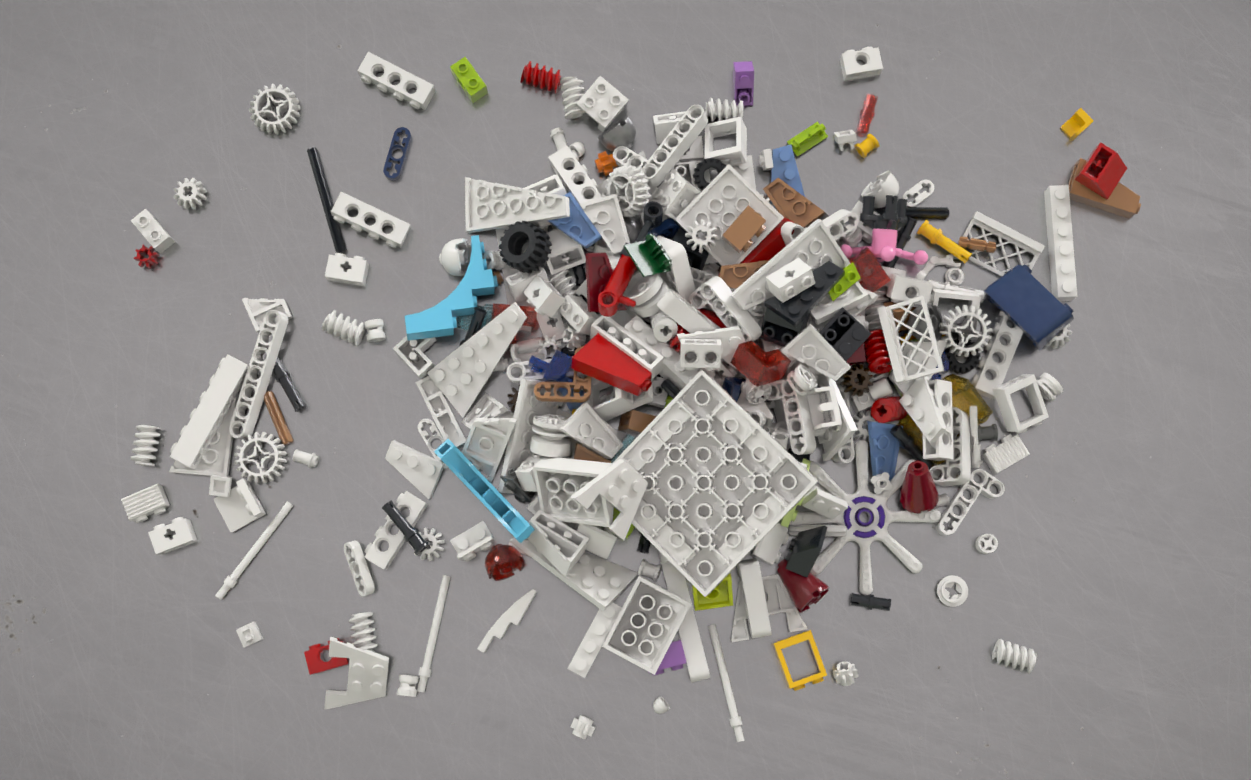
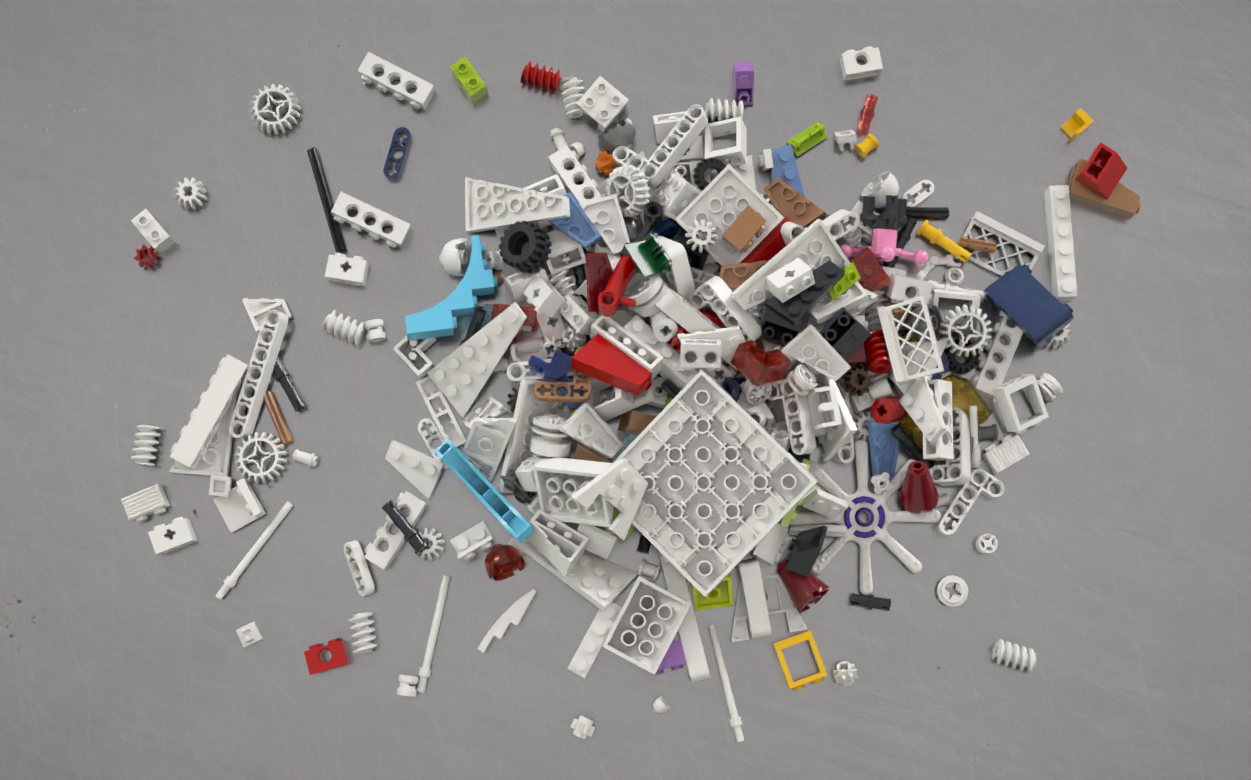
(365, 677): white wing -> none

